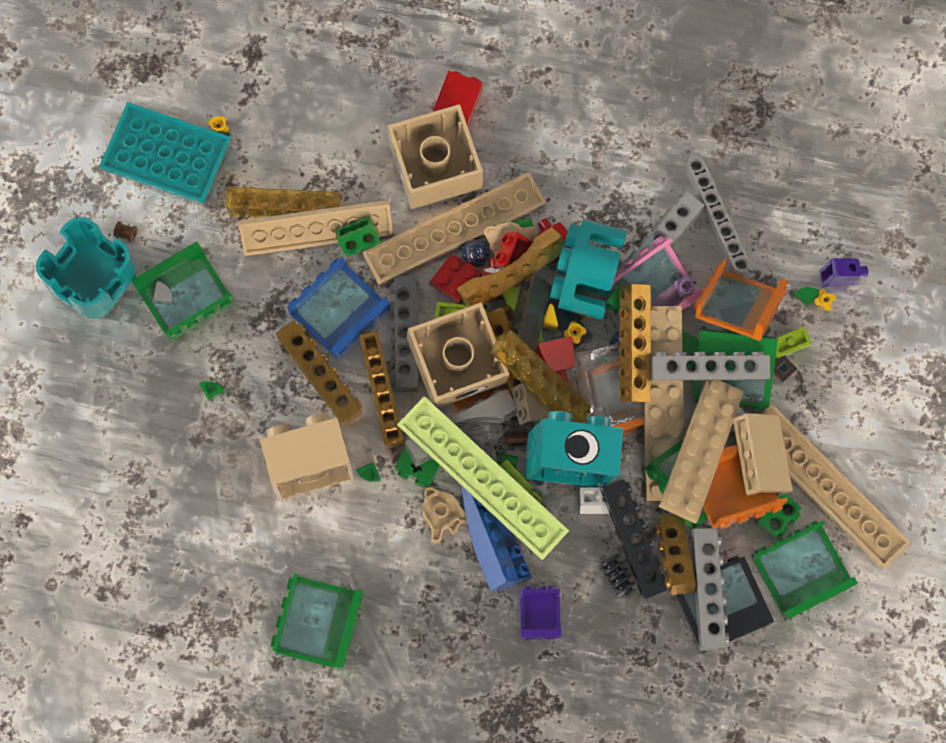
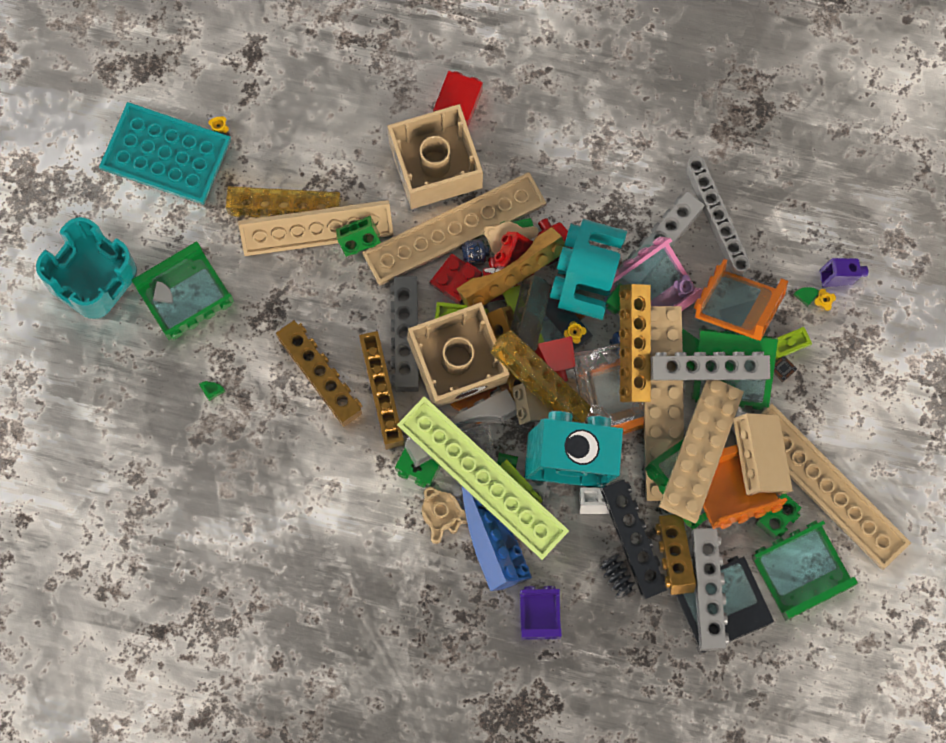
(119, 228): reddish brown bush -> none
(306, 456): tan brick -> none
(317, 622): clear light blue panel -> none
(338, 308): clear light blue panel -> none
(369, 473): green tile -> none
(516, 438): reddish brown slope -> none
(550, 320): yellow slope -> none

